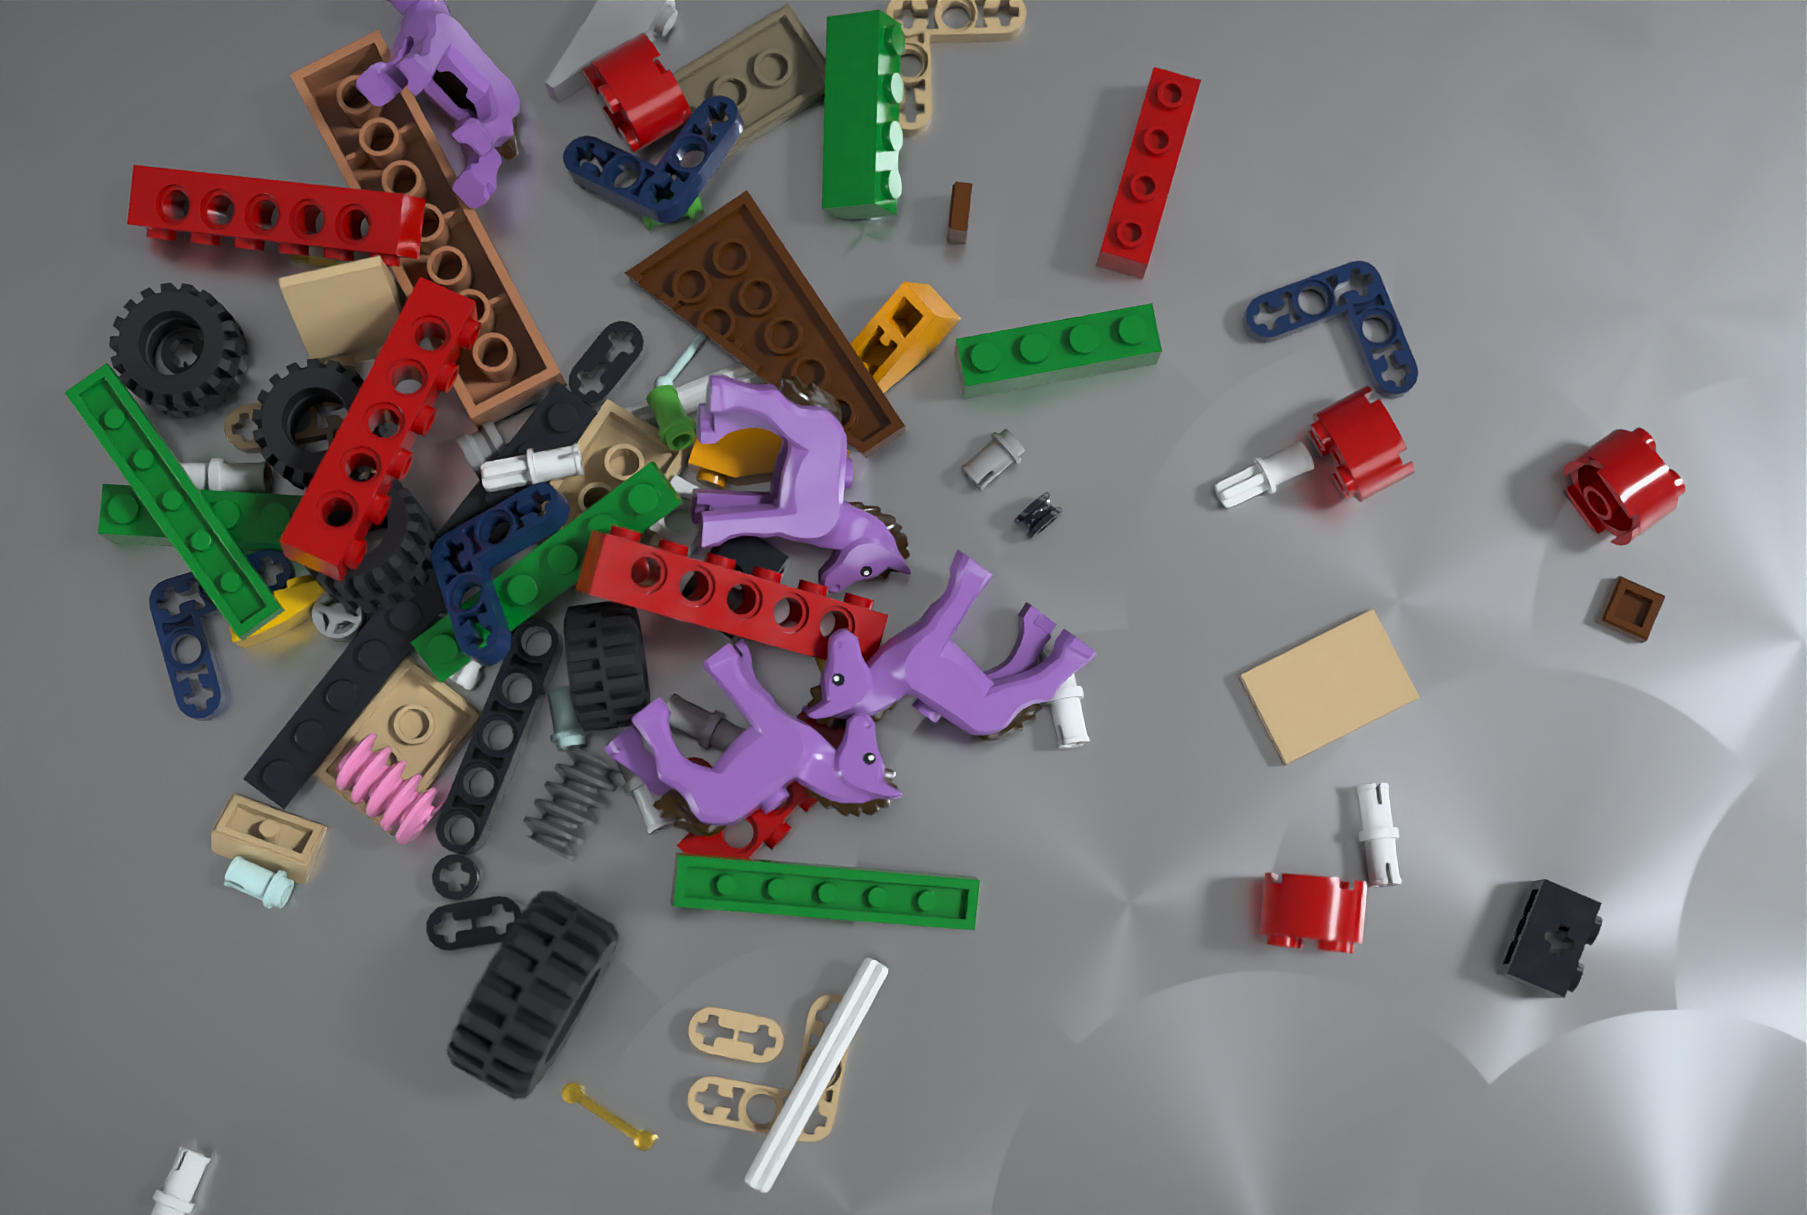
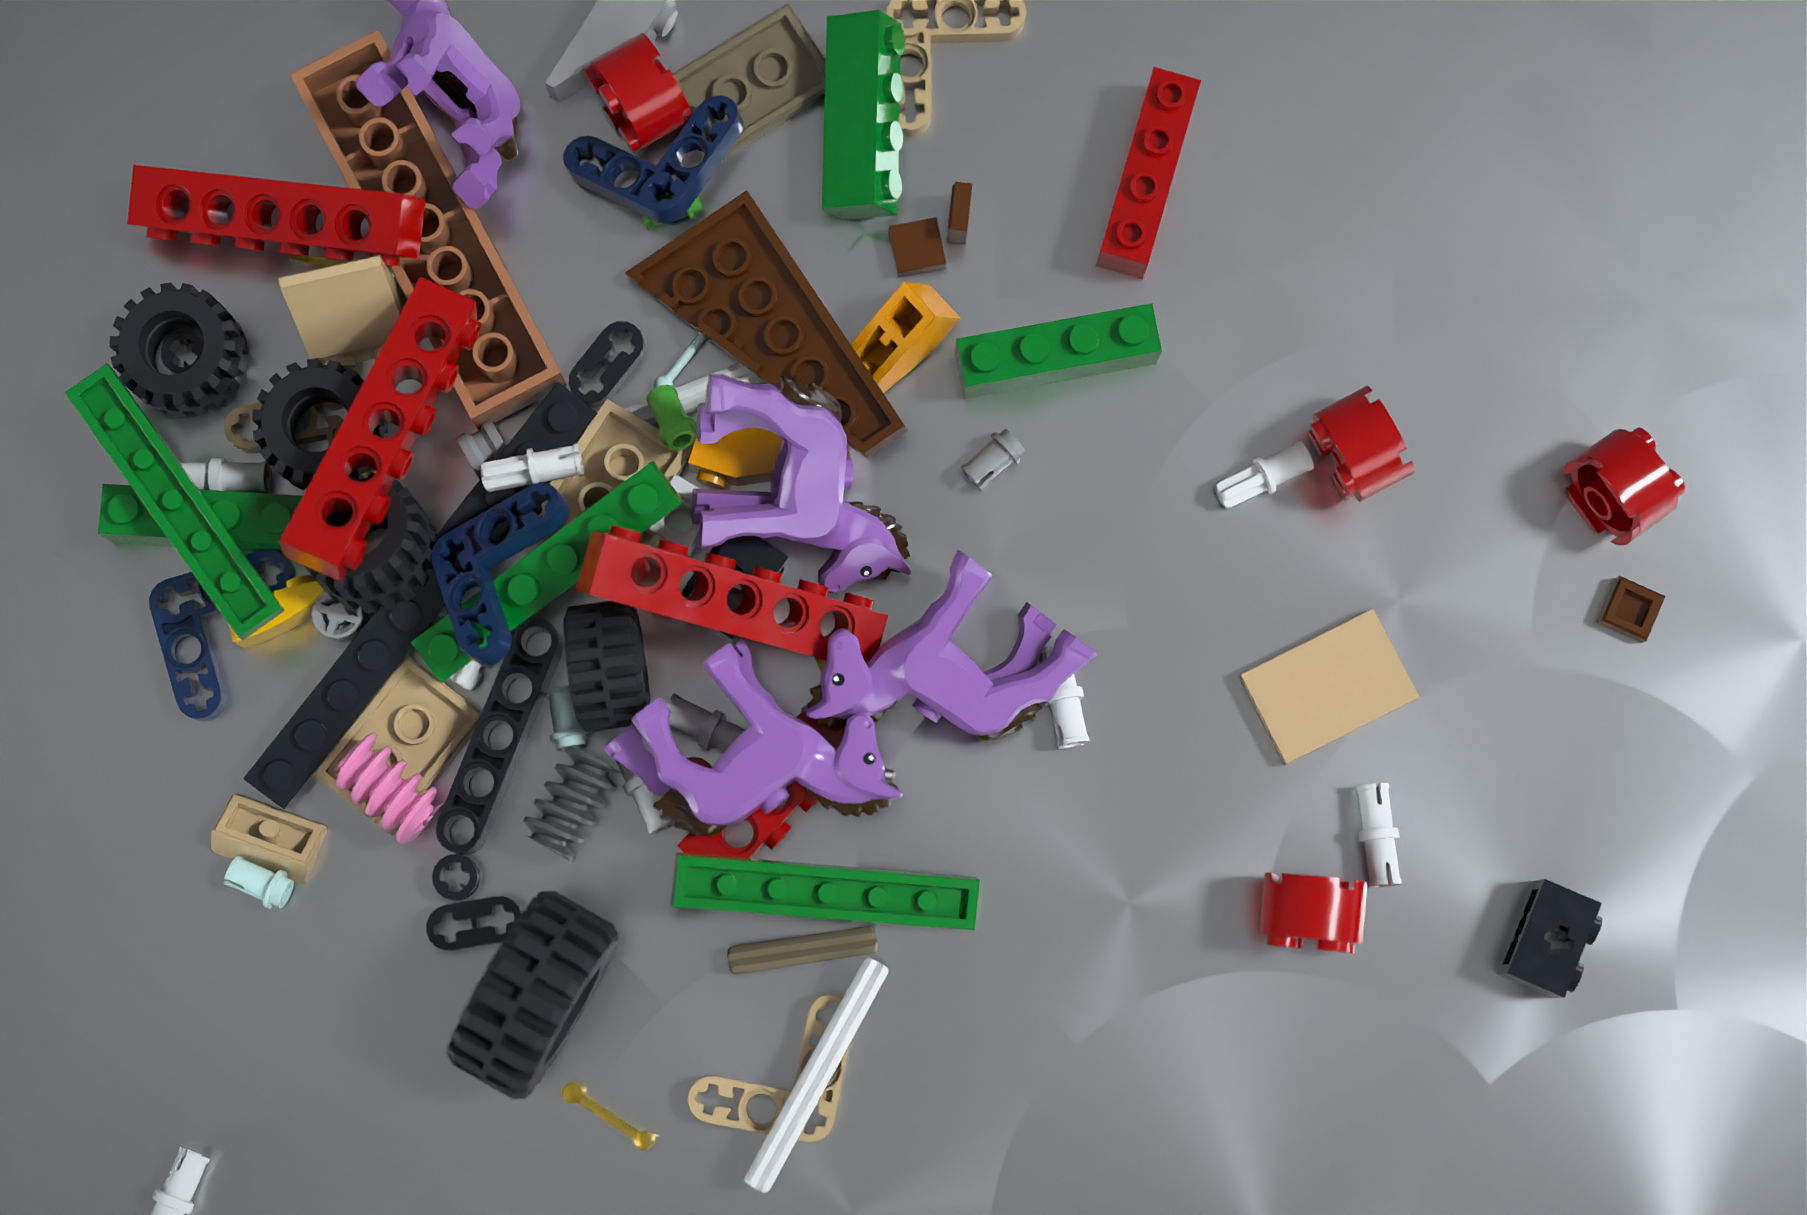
(733, 1047): tan beam -> none
(802, 950): none -> dark tan axle
(917, 247): none -> reddish brown tile
(1038, 515): black bush -> none
(1354, 310): dark blue beam -> none

